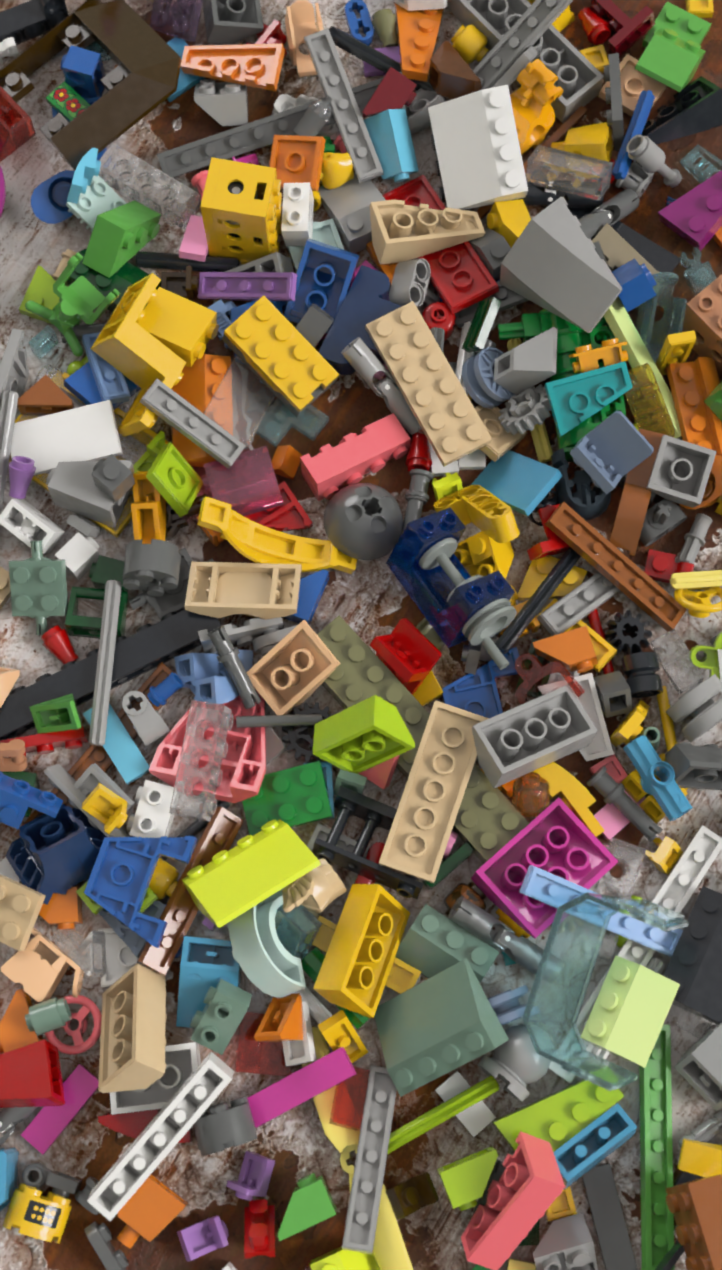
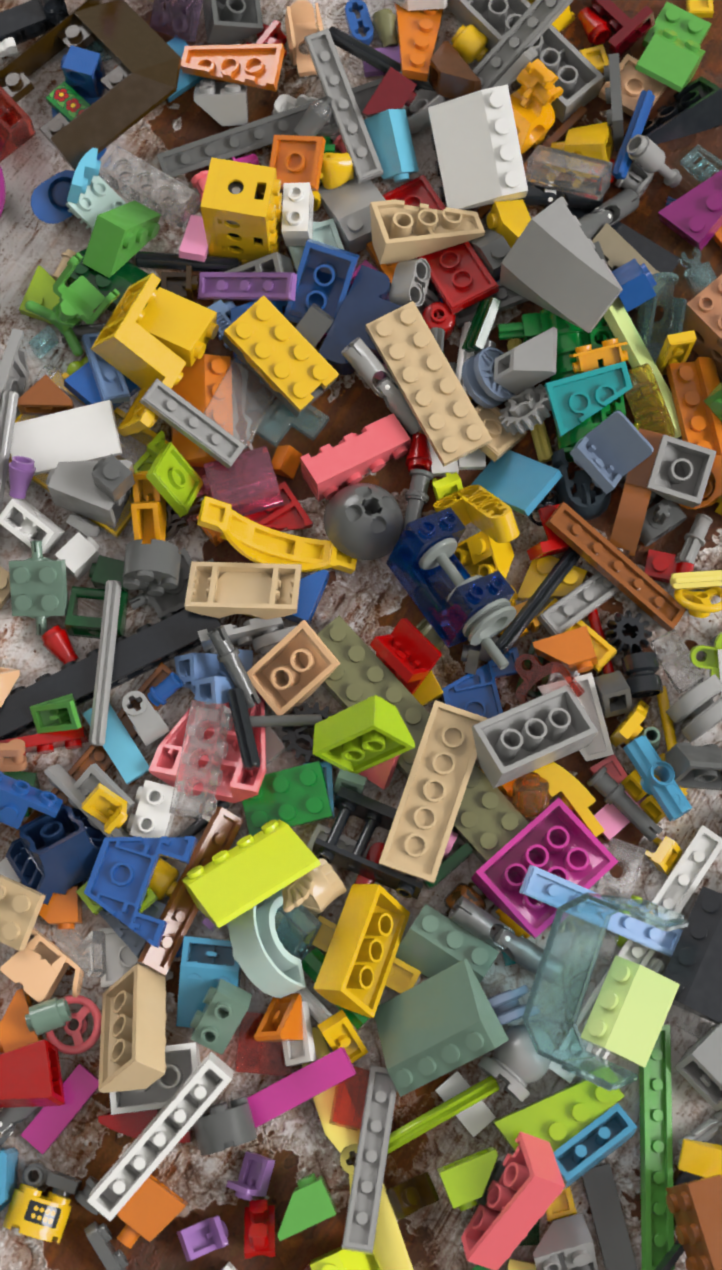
(243, 729): none -> black axle

